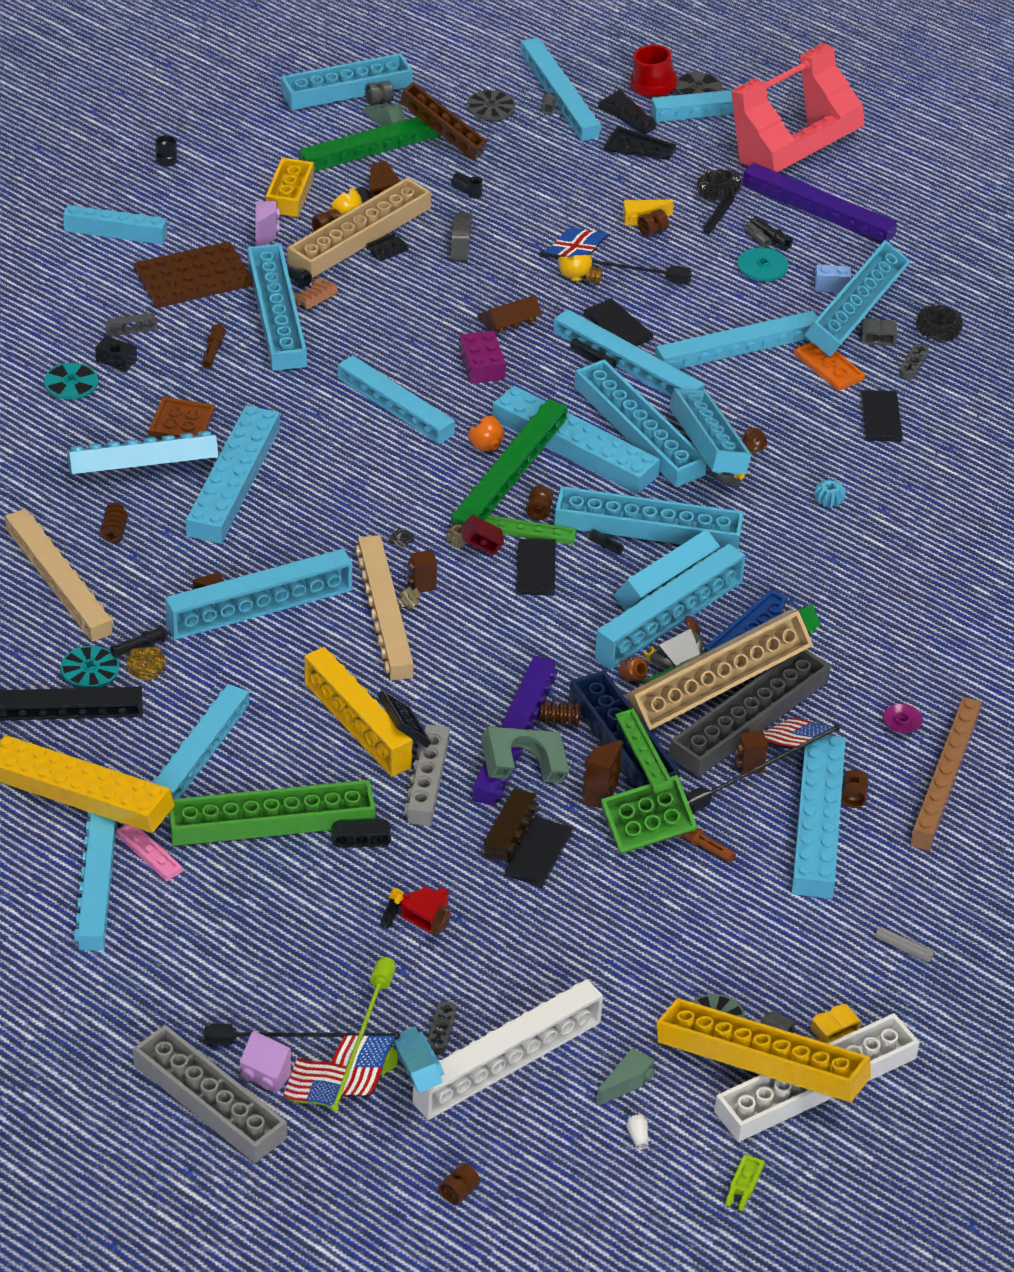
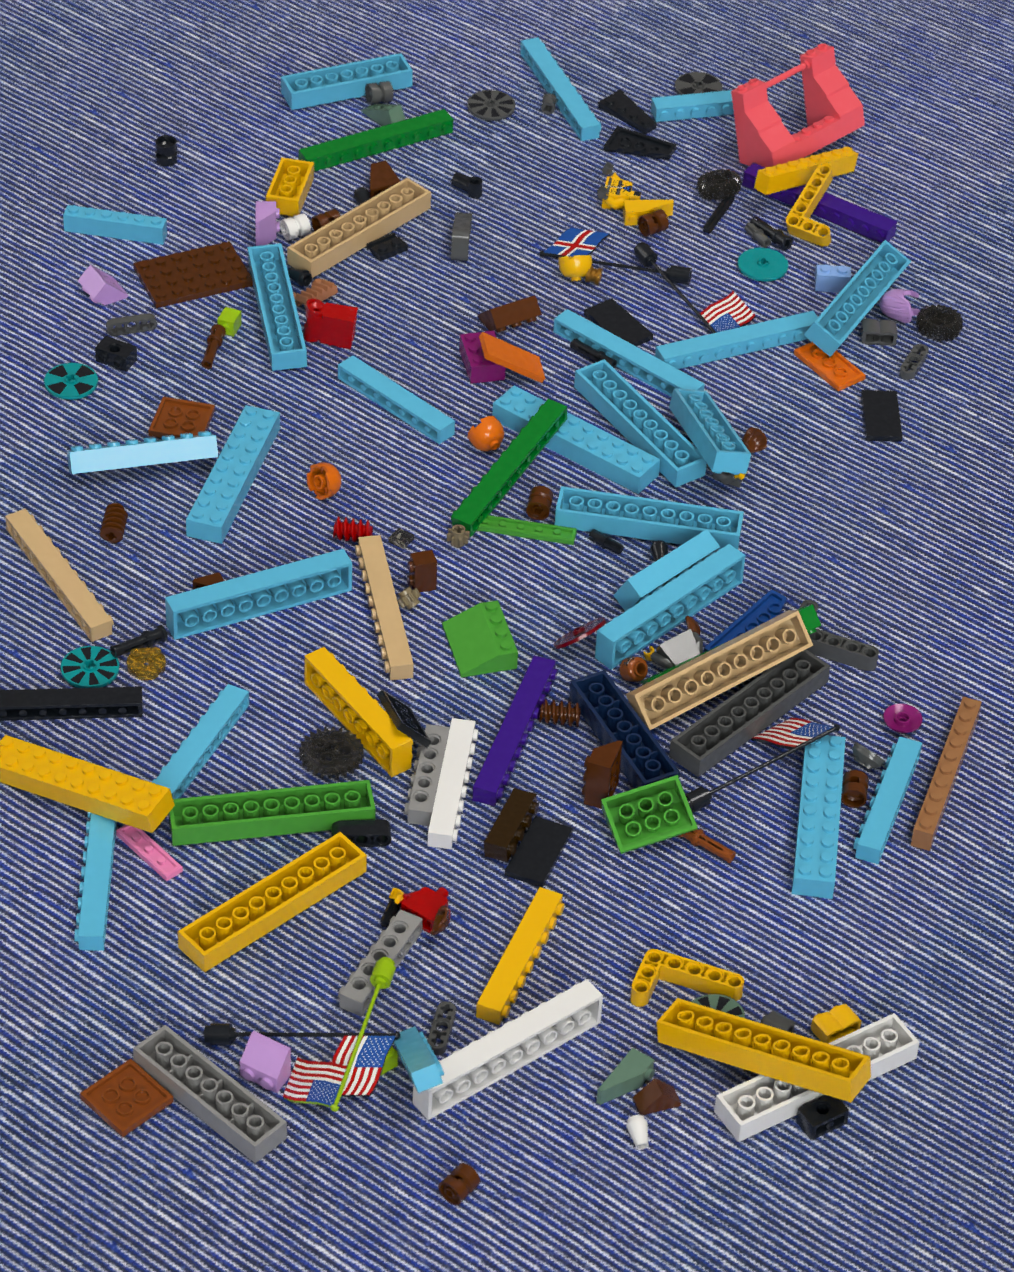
(101, 286): none -> lavender slope
(126, 1097): none -> dark orange plate
(230, 320): none -> lime brick
(272, 901): none -> yellow brick
(295, 226): none -> white wheel
(324, 480): none -> orange cylinder
(330, 323): none -> red piece
(331, 752): none -> clear smoke gear
(347, 202): yellow cylinder -> none
(351, 529): none -> red piece
(392, 943): none -> light grey brick
(443, 121): reddish brown brick -> none
(452, 784): none -> white brick
(481, 640): none -> bright green slope
(482, 534): dark red brick -> none
(512, 357): none -> orange tile
(520, 956): none -> yellow brick
(536, 567): black tile -> none
(544, 745): sand green arch -> none
(579, 633): none -> dark red piece
(615, 190): none -> torso
(644, 750): bright green tile -> none
(653, 71): red piece -> none
(656, 1097): none -> reddish brown slope
(658, 550): none -> black cone
(682, 972): none -> yellow beam
(719, 316): none -> flag
(745, 1180): lime hinge -> none
(751, 752): reddish brown brick -> none
(800, 171): none -> yellow brick
(807, 201): none -> yellow beam
(822, 1116): none -> black brick
(830, 493): medium azure gear -> none
(841, 648): none -> dark grey beam
(866, 757): none -> dark grey piece
(887, 800): none -> medium azure brick
(896, 306): none -> lavender hair
(904, 944): light grey axle -> none

